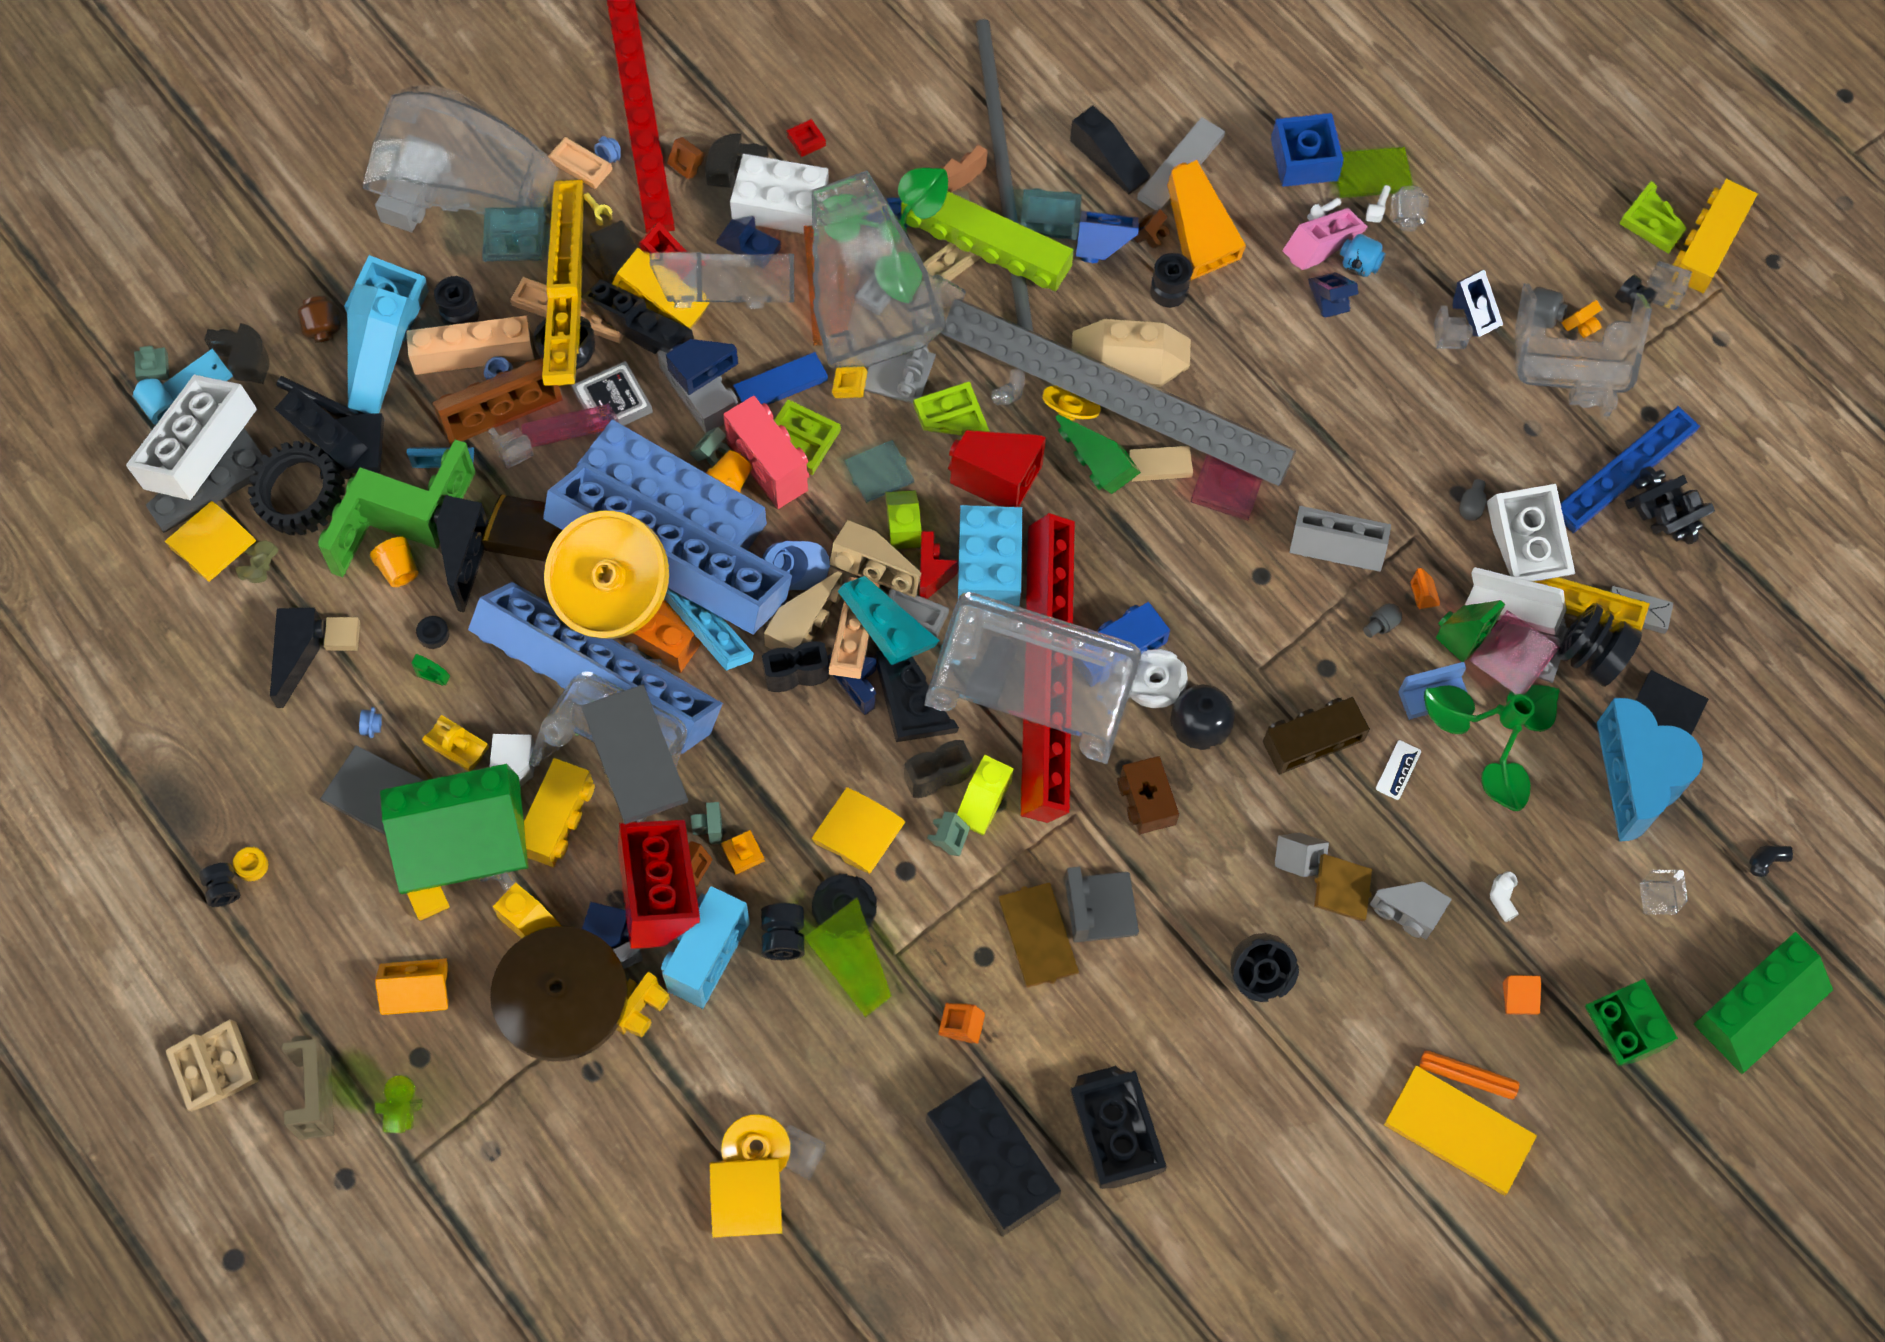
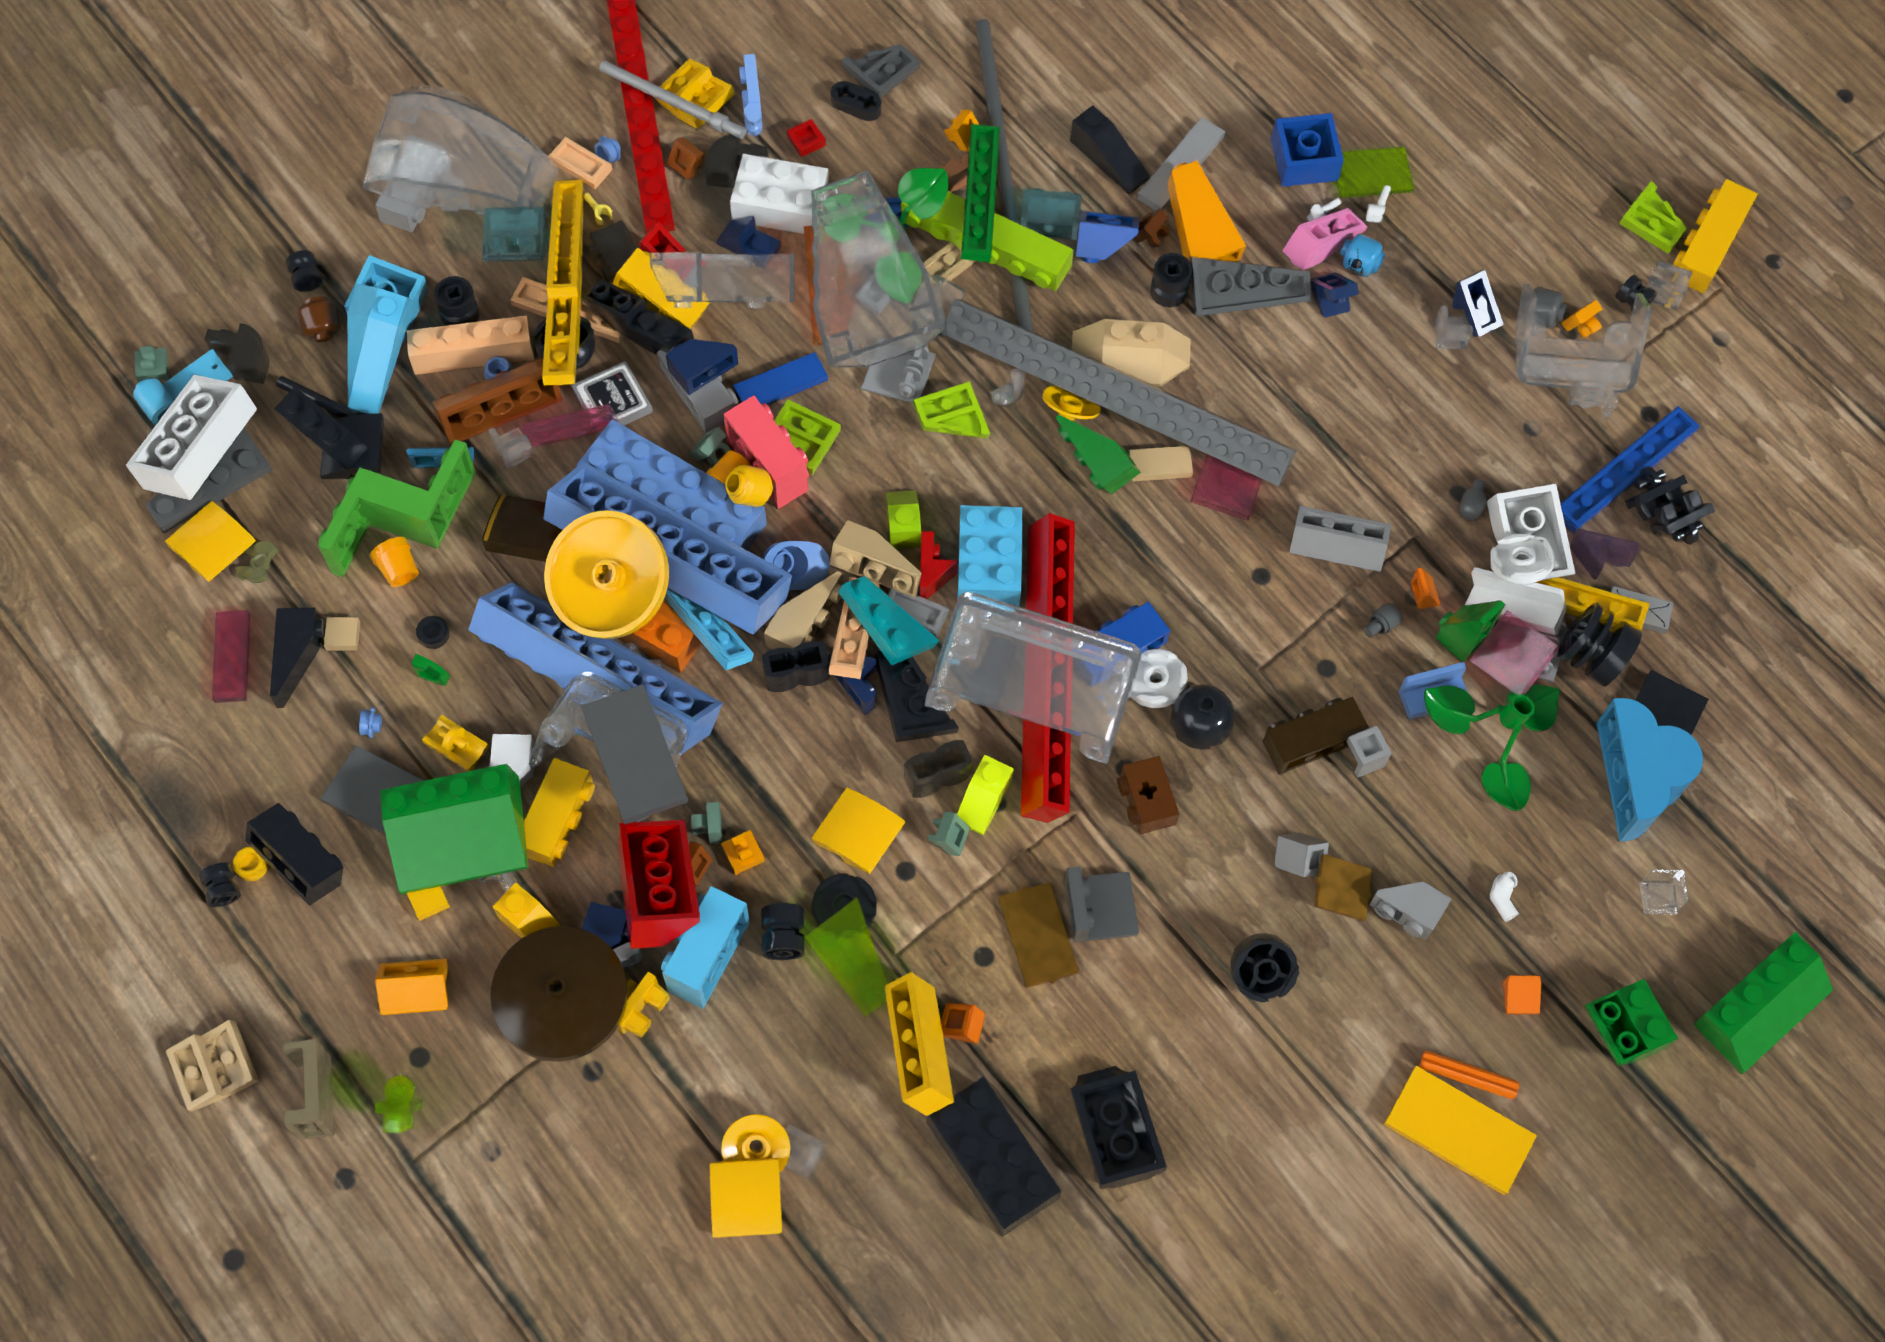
(231, 656): none -> clear pink tile
(275, 466): black tyre -> none
(294, 853): none -> black brick
(301, 266): none -> black wheel
(460, 536): black slope -> none
(696, 84): none -> yellow slope
(716, 120): none -> light grey bar
(749, 486): none -> yellow head
(751, 96): none -> light blue hinge
(849, 382): yellow tile -> none
(856, 100): none -> black beam
(879, 471): clear light blue piece -> none
(882, 68): none -> dark grey wing
(918, 1044): none -> yellow brick
(960, 129): none -> light orange tile
(980, 193): none -> green tile
(996, 465): red slope -> none
(1239, 286): none -> dark grey wing
(1369, 750): none -> light grey panel
(1398, 770): white sticker -> none
(1409, 208): clear head -> none
(1522, 559): none -> white plate
(1596, 549): none -> clear purple slope
(1766, 856): black arm -> none

